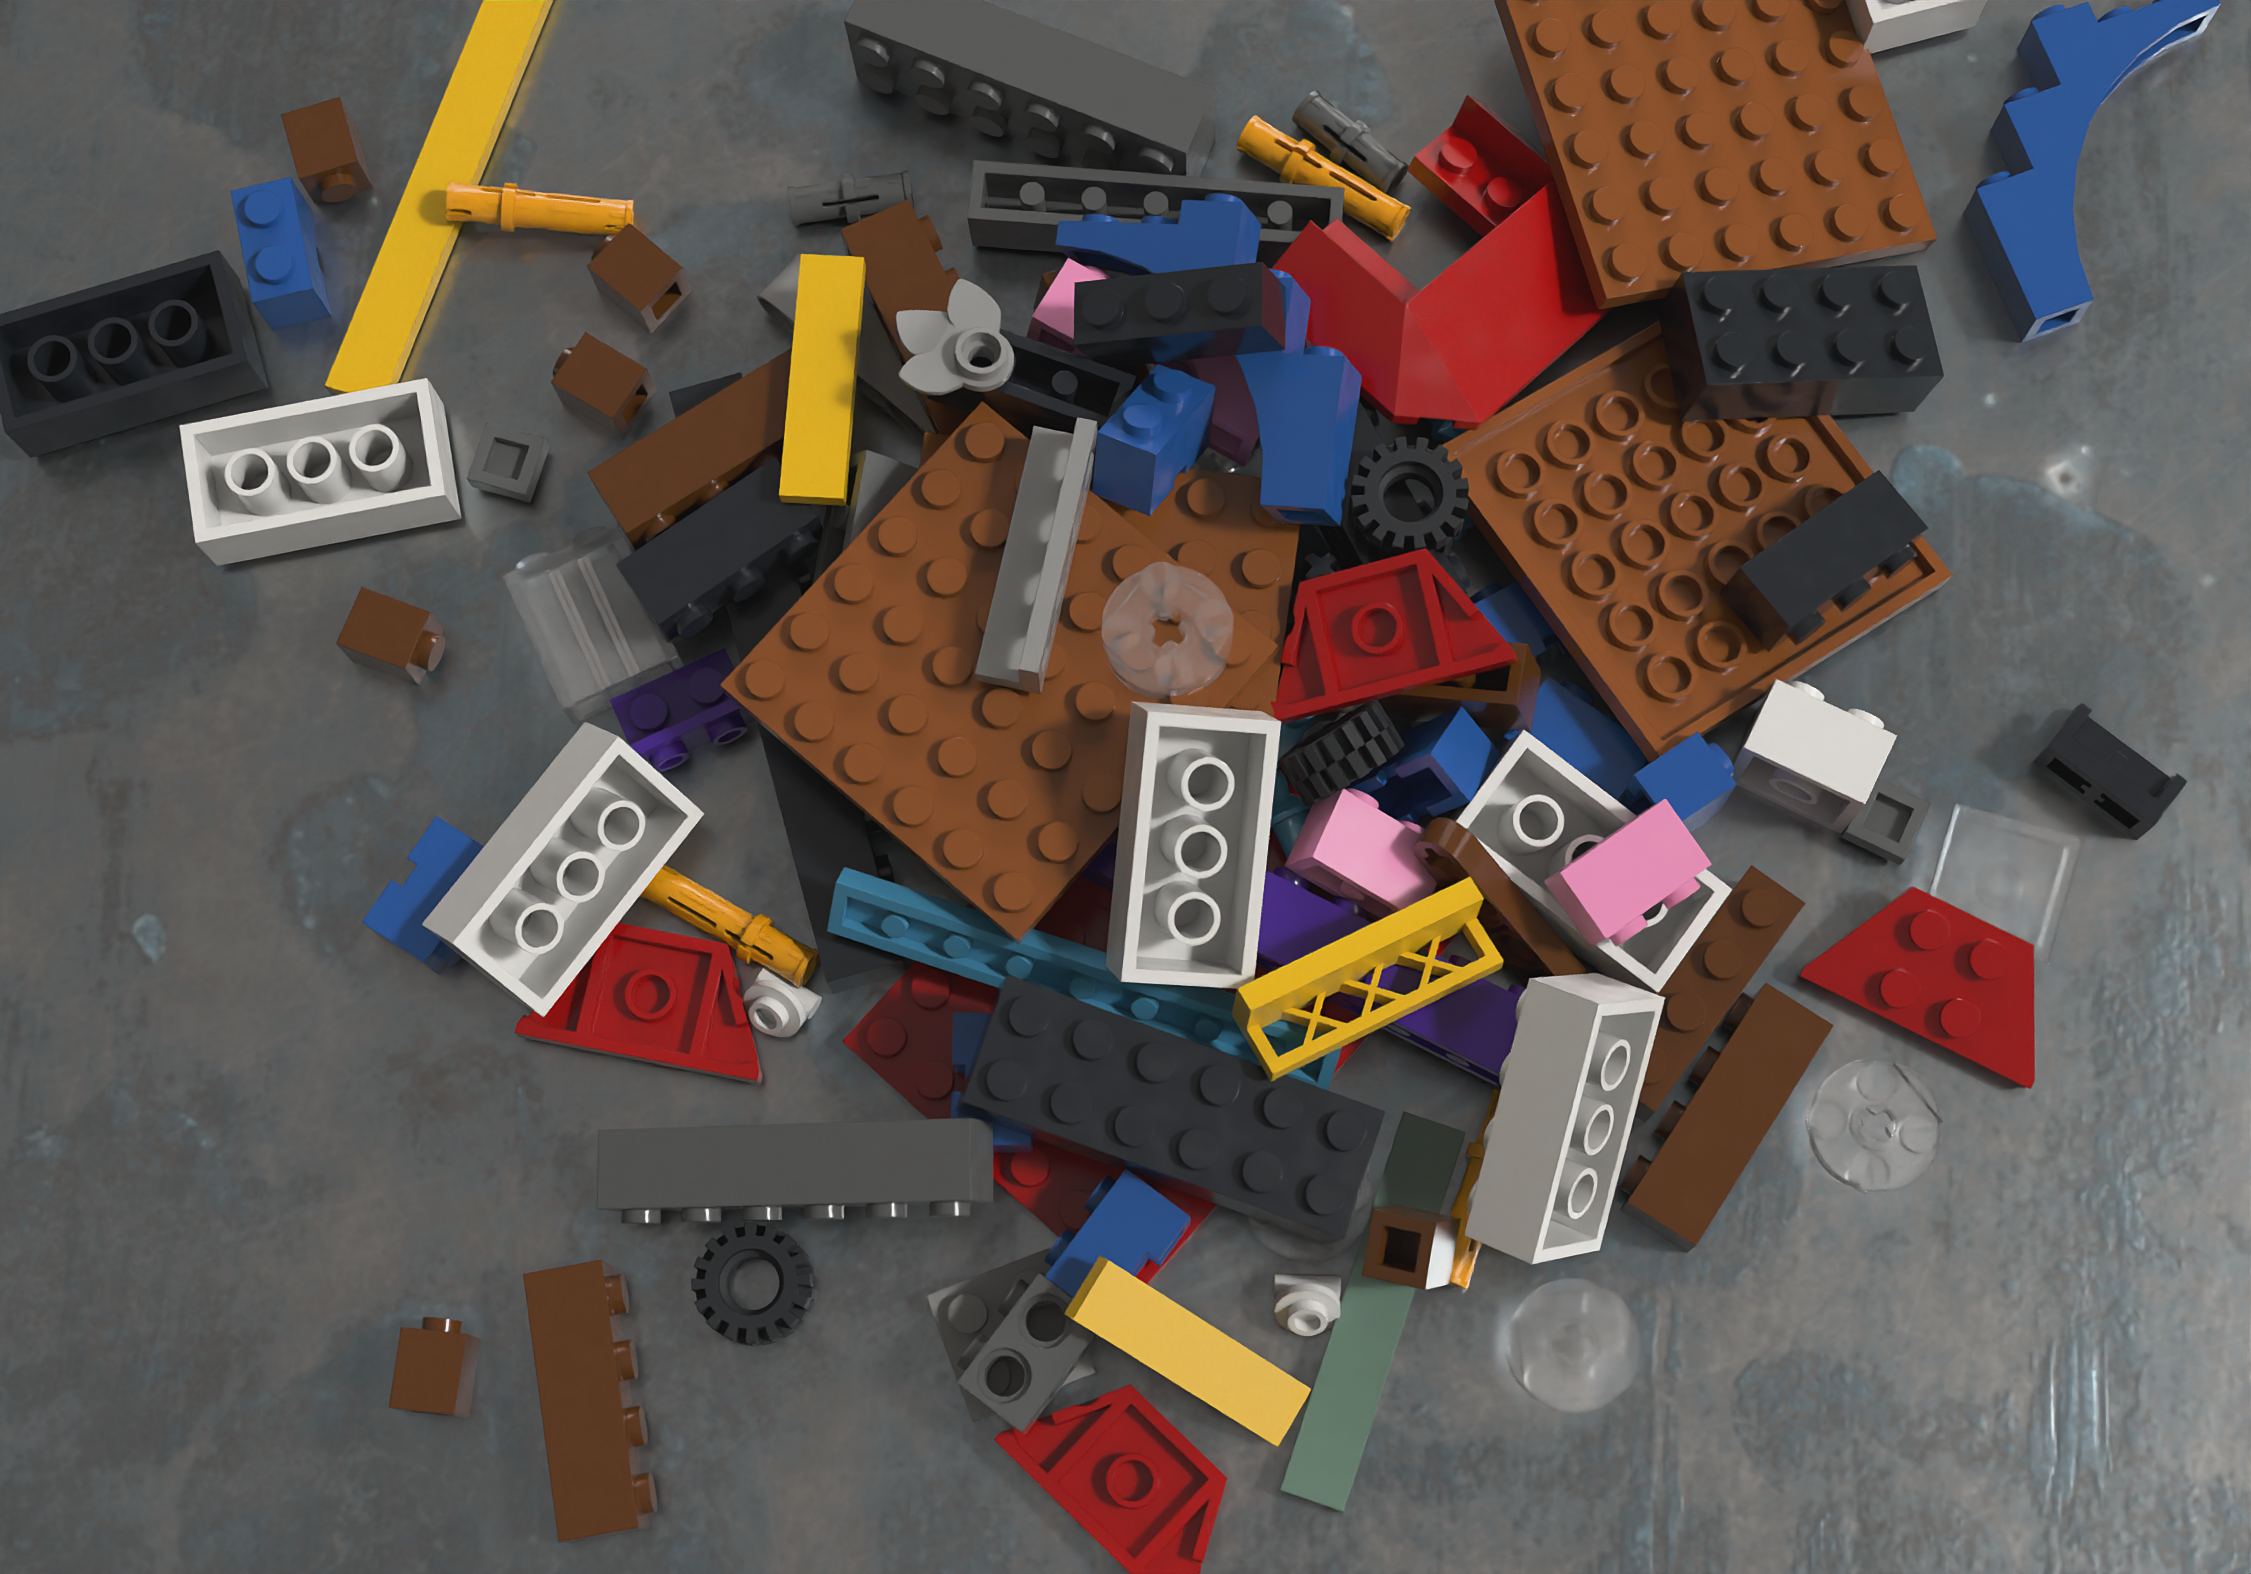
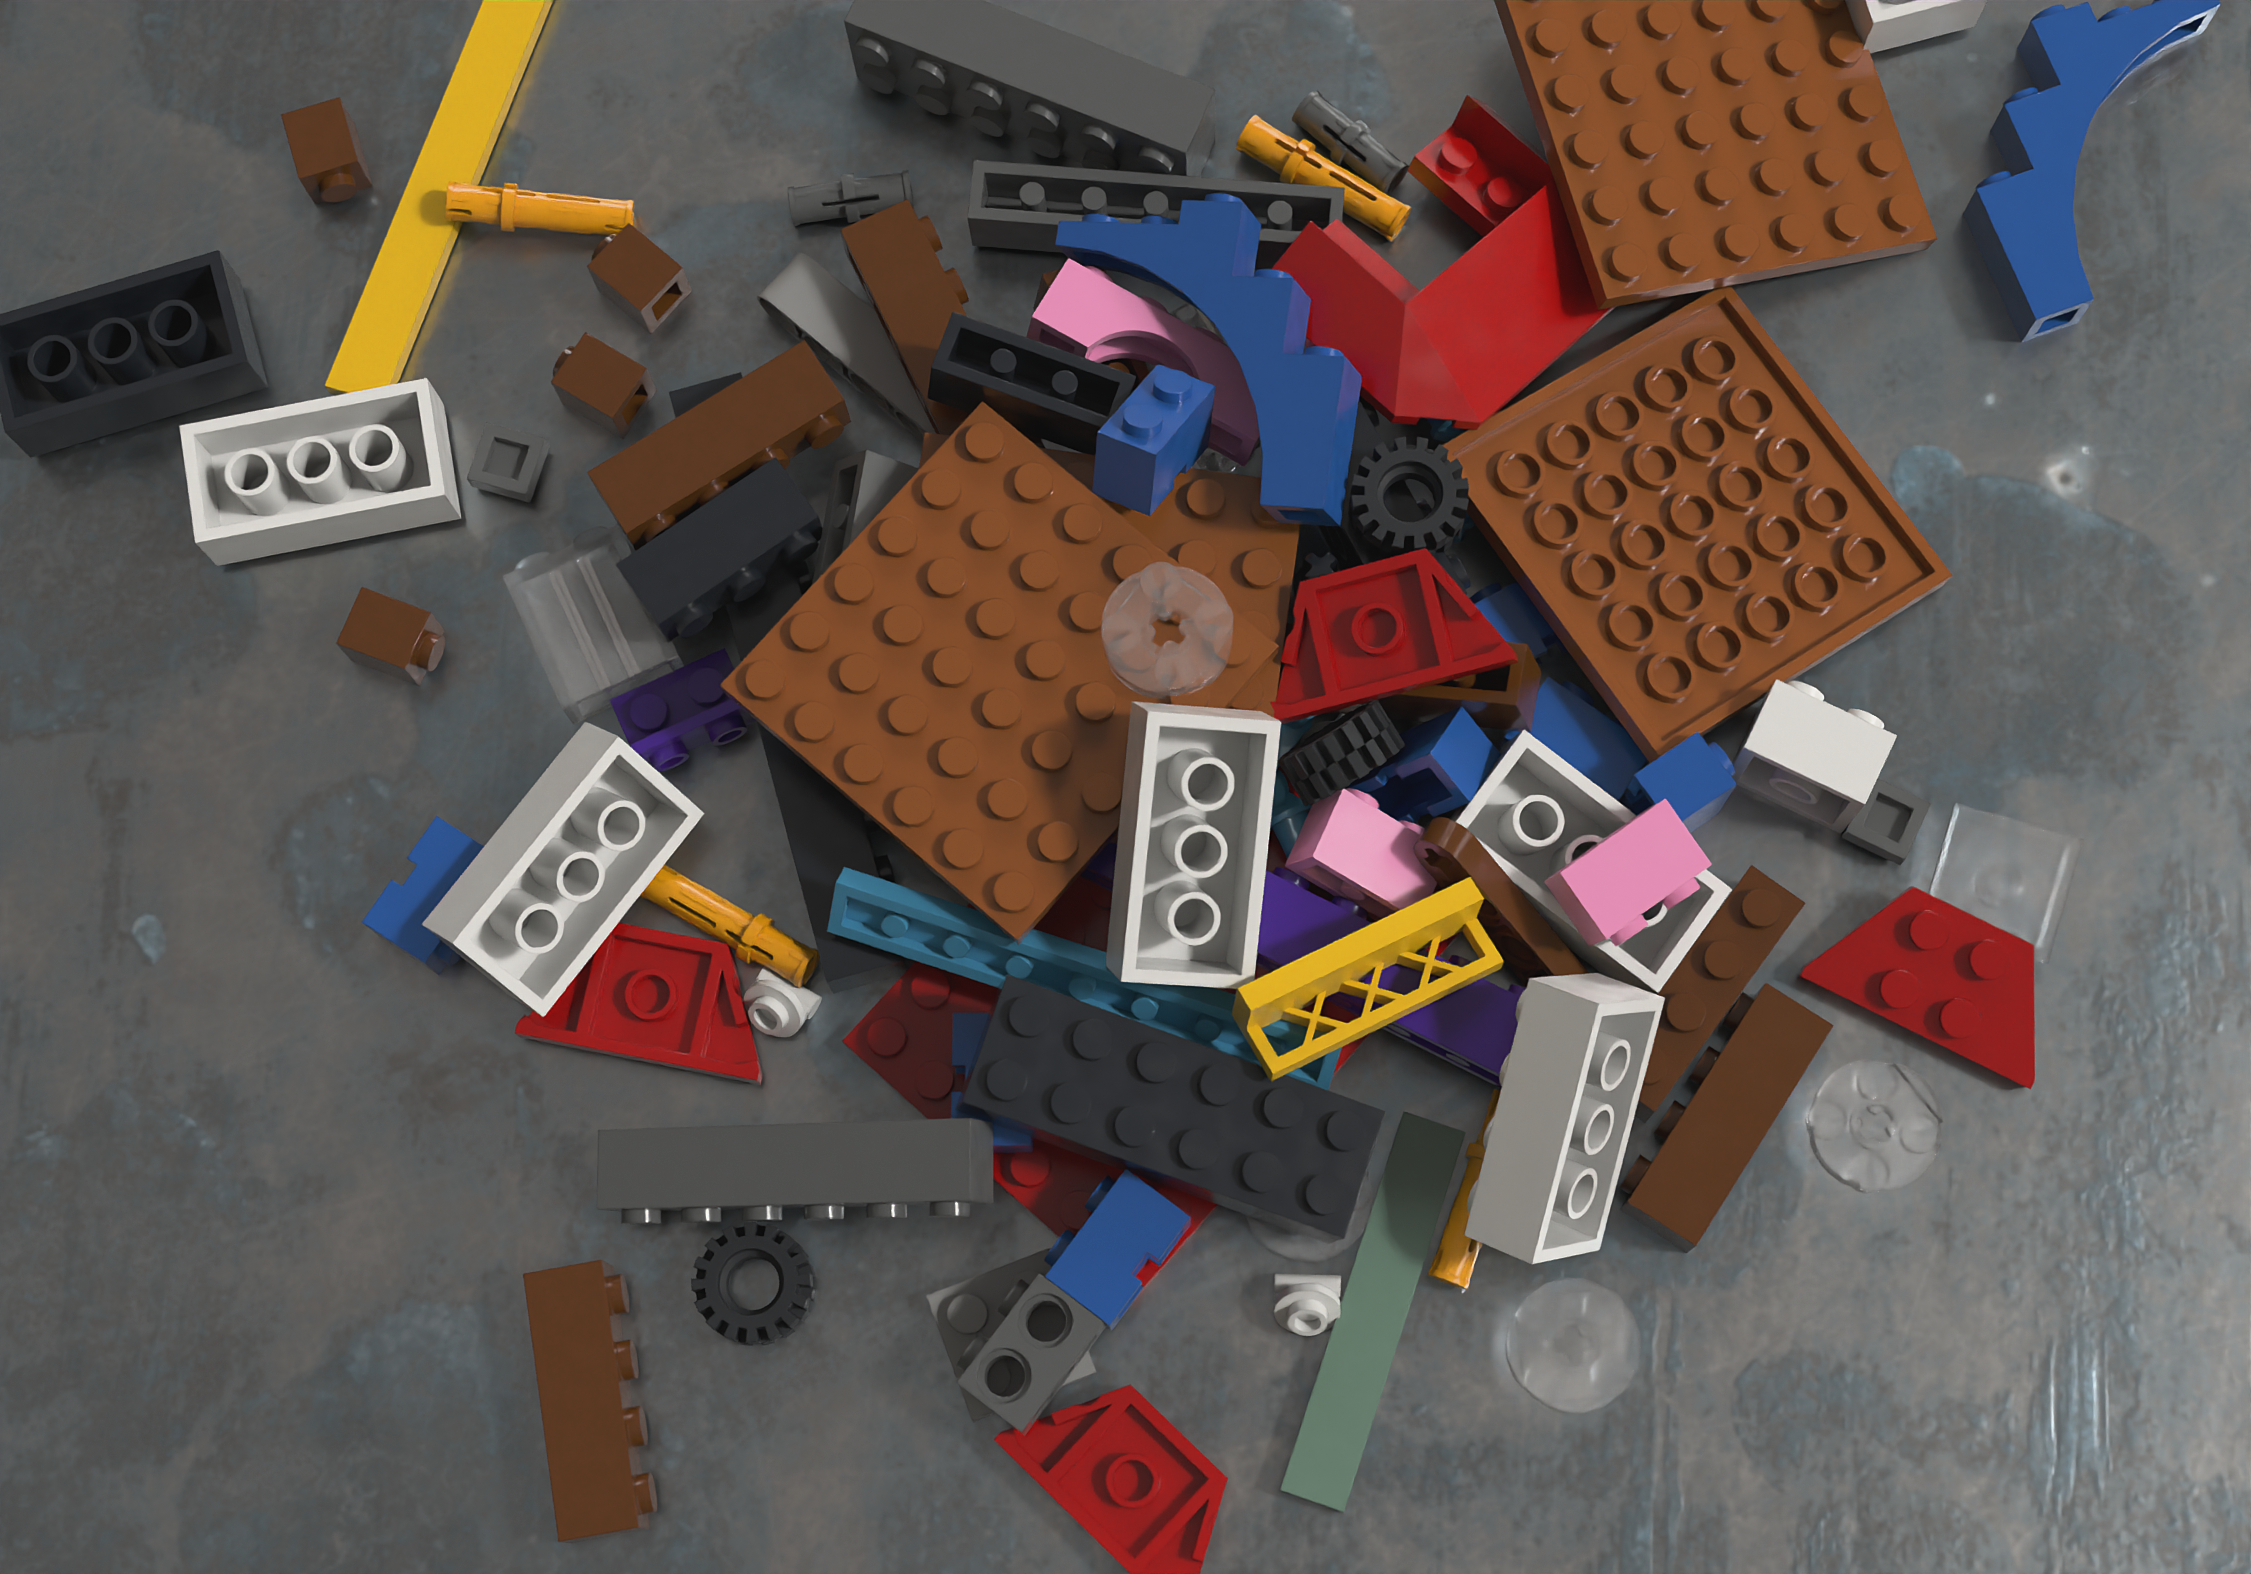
(280, 253): blue brick -> none
(435, 1369): reddish brown brick -> none
(822, 380): yellow tile -> none
(949, 340): light grey plate -> none
(1037, 557): light grey fence -> none
(1180, 315): black brick -> none
(1187, 1351): yellow tile -> none
(1411, 1247): reddish brown brick -> none
(1799, 342): black brick -> none
(1825, 563): black brick -> none
(2108, 774): black hinge -> none

